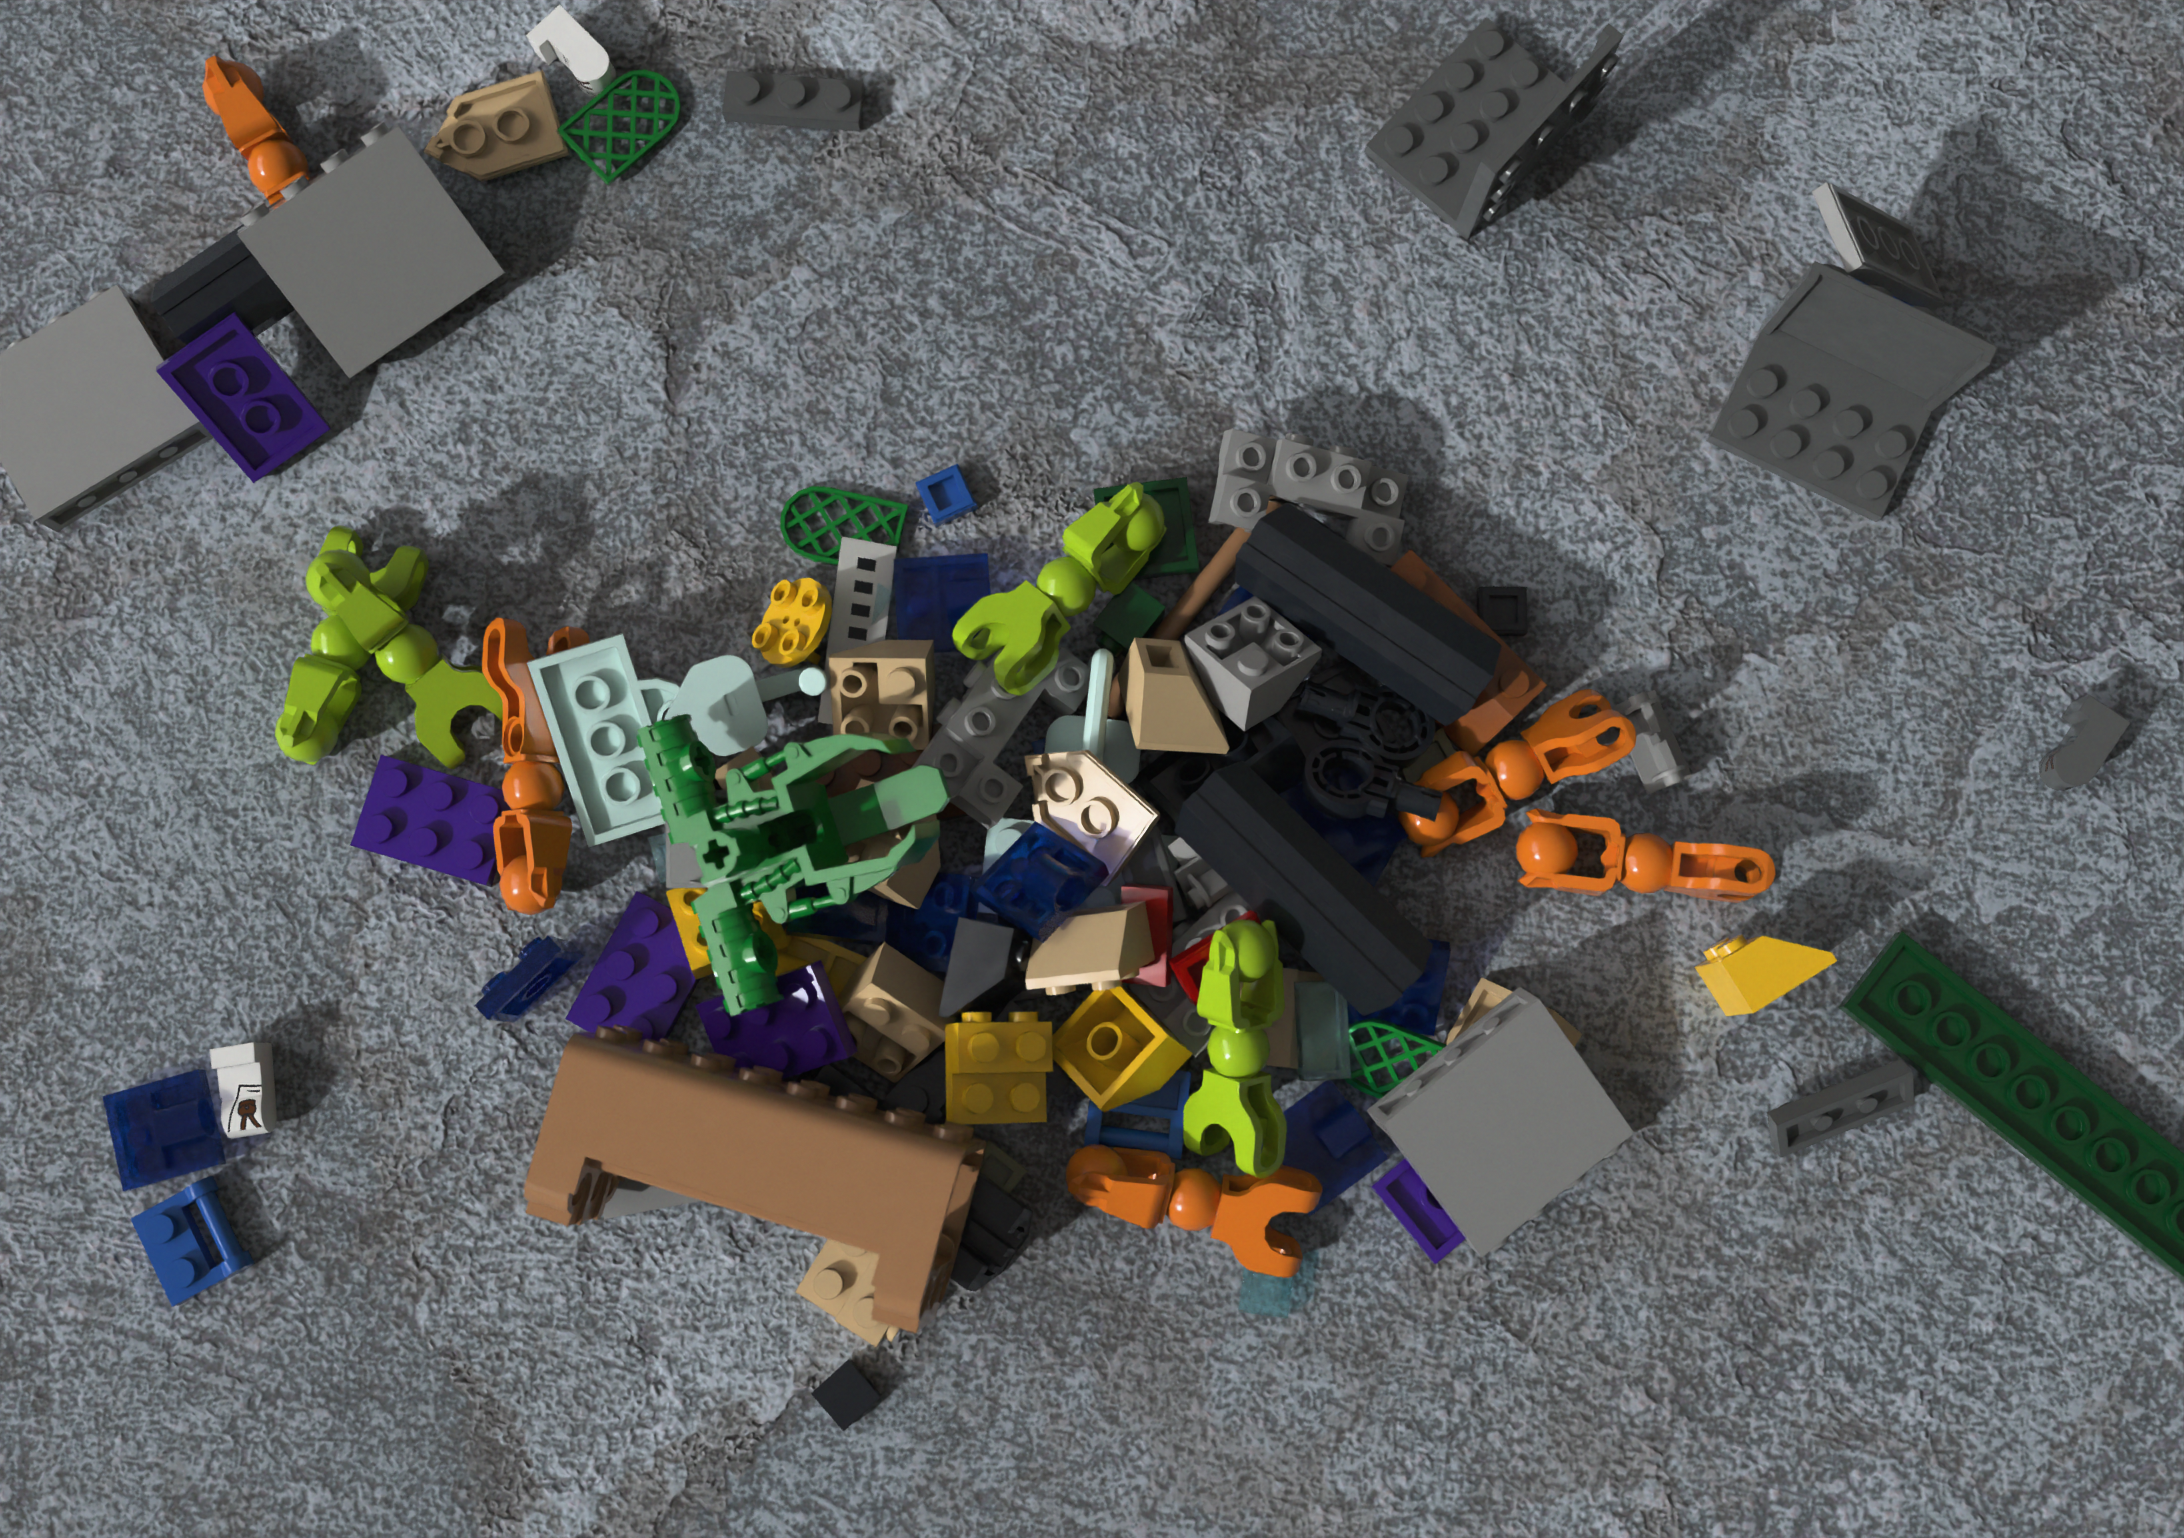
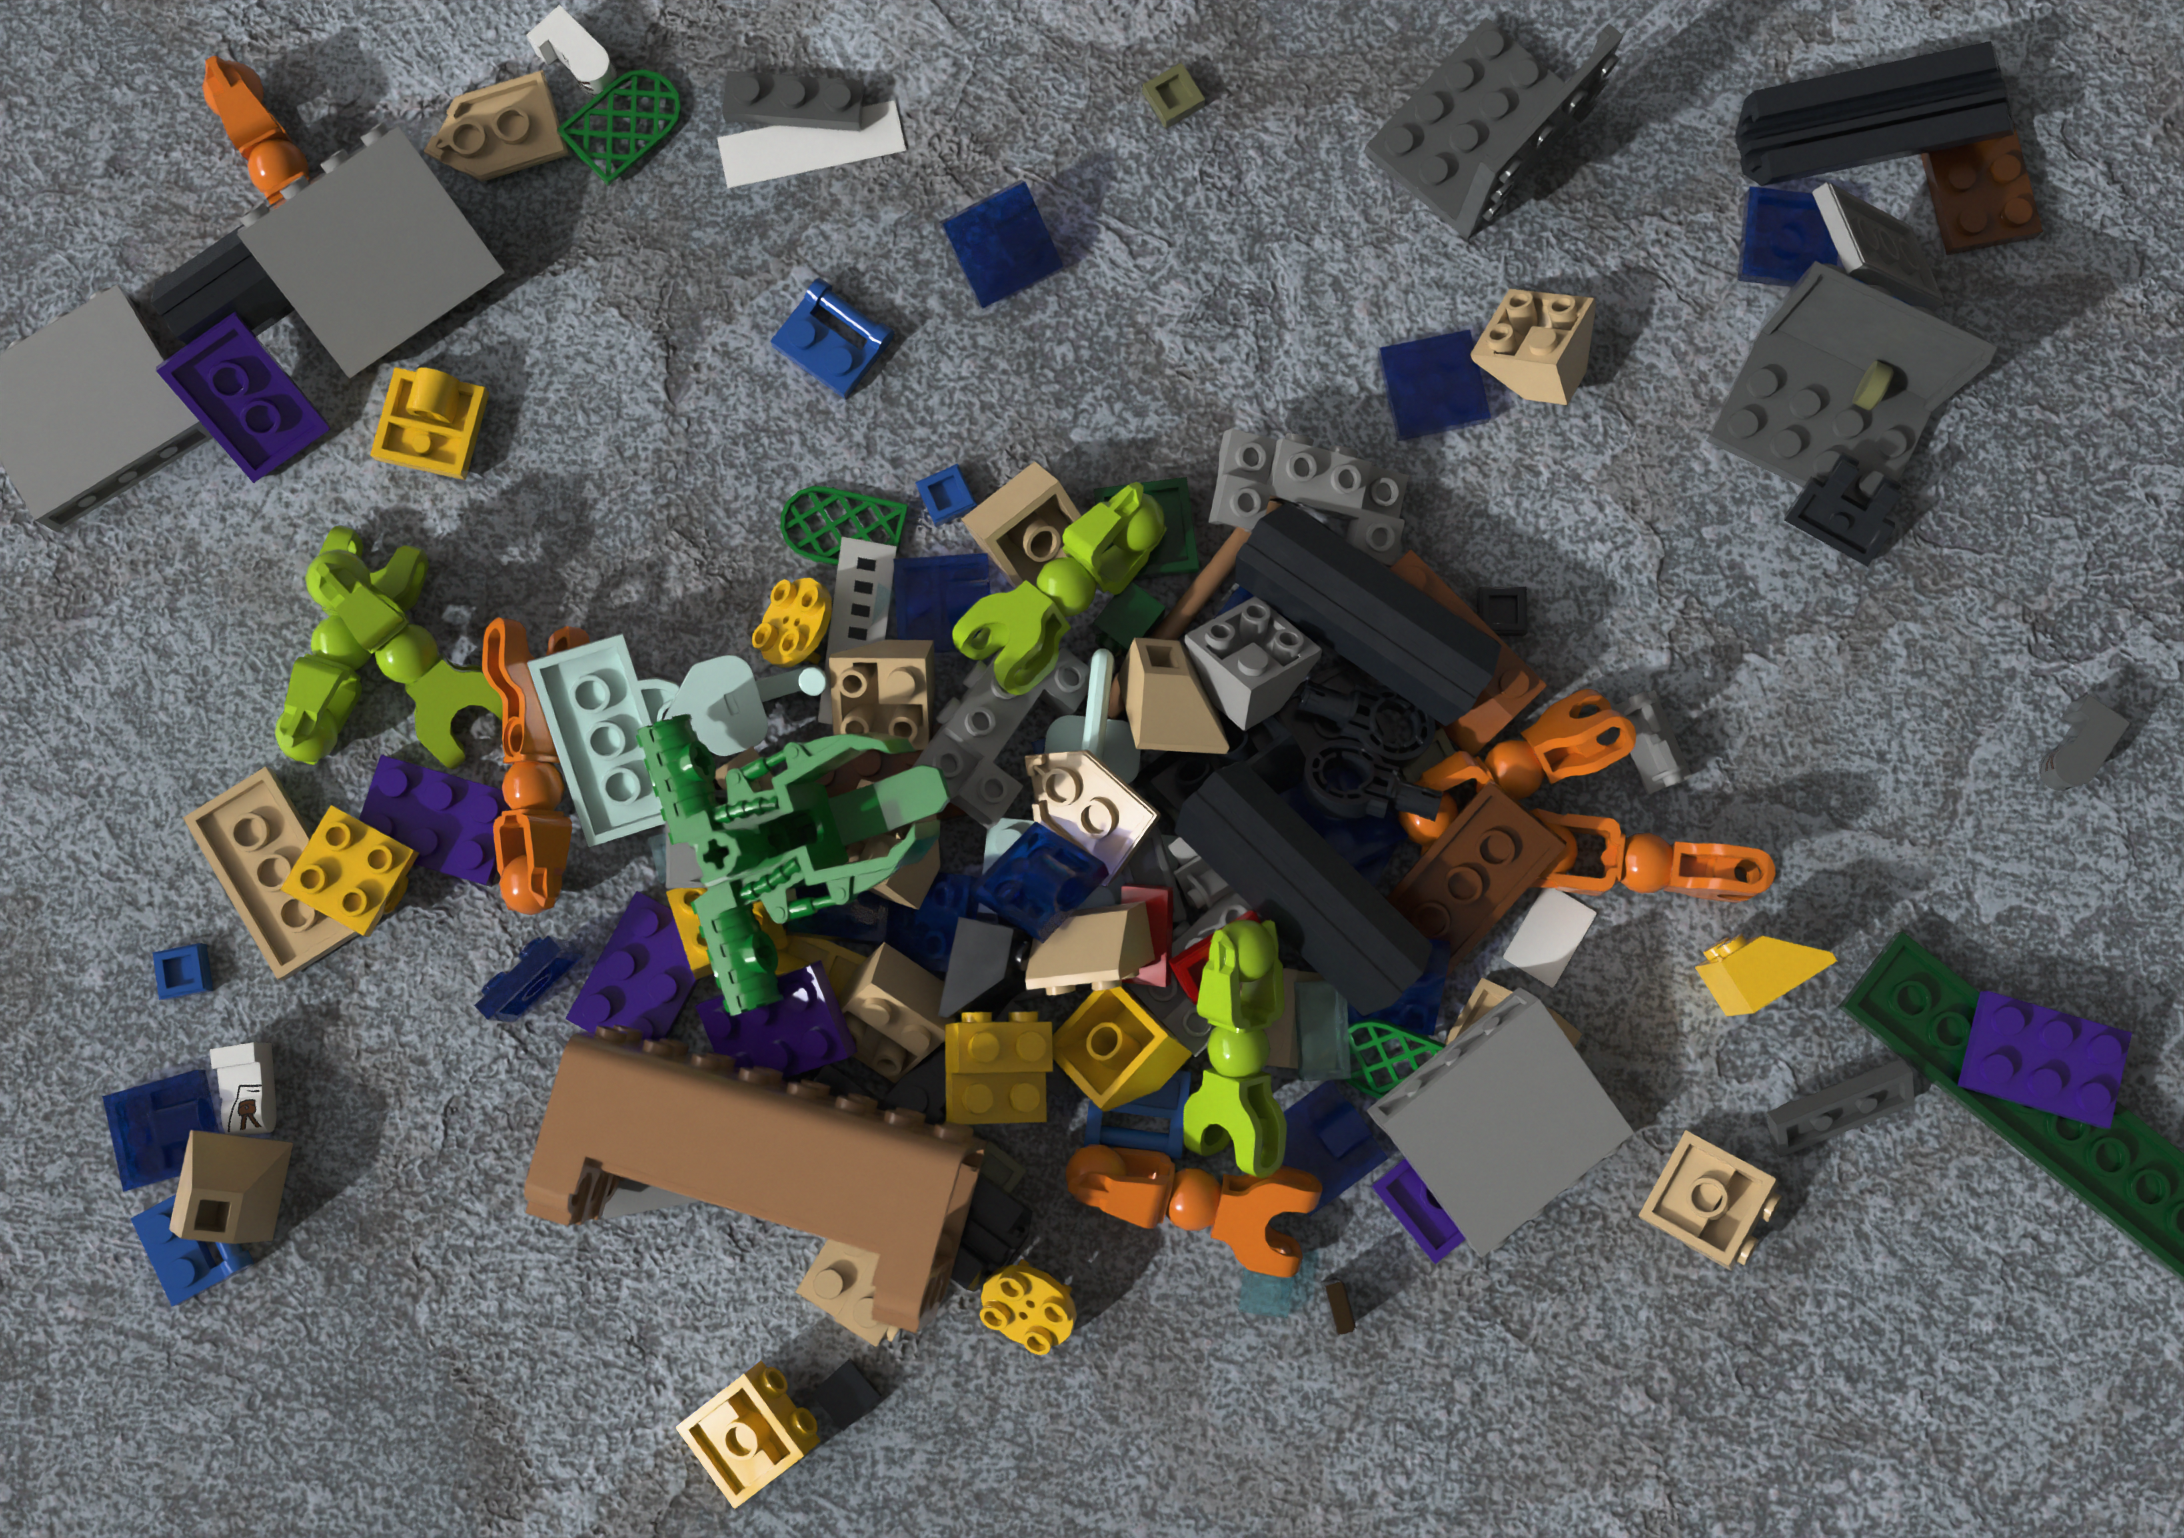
(182, 971): none -> blue tile
(230, 1188): none -> tan slope
(252, 844): none -> tan plate
(351, 872): none -> yellow plate
(430, 422): none -> yellow plate
(750, 1433): none -> yellow plate
(794, 150): none -> white sticker
(824, 351): none -> blue plate
(1001, 243): none -> clear blue plate
(1023, 524): none -> tan slope
(1028, 1307): none -> yellow plate
(1173, 95): none -> olive tile
(1338, 1306): none -> dark brown tile
(1433, 385): none -> clear blue plate
(1475, 870): none -> reddish brown plate
(1538, 344): none -> tan slope
(1549, 935): none -> white sticker
(1711, 1201): none -> tan plate
(1782, 237): none -> clear blue plate
(1841, 521): none -> black plate
(1873, 115): none -> black piece
(1873, 385): none -> olive tile
(1982, 194): none -> reddish brown plate
(2045, 1059): none -> dark purple plate

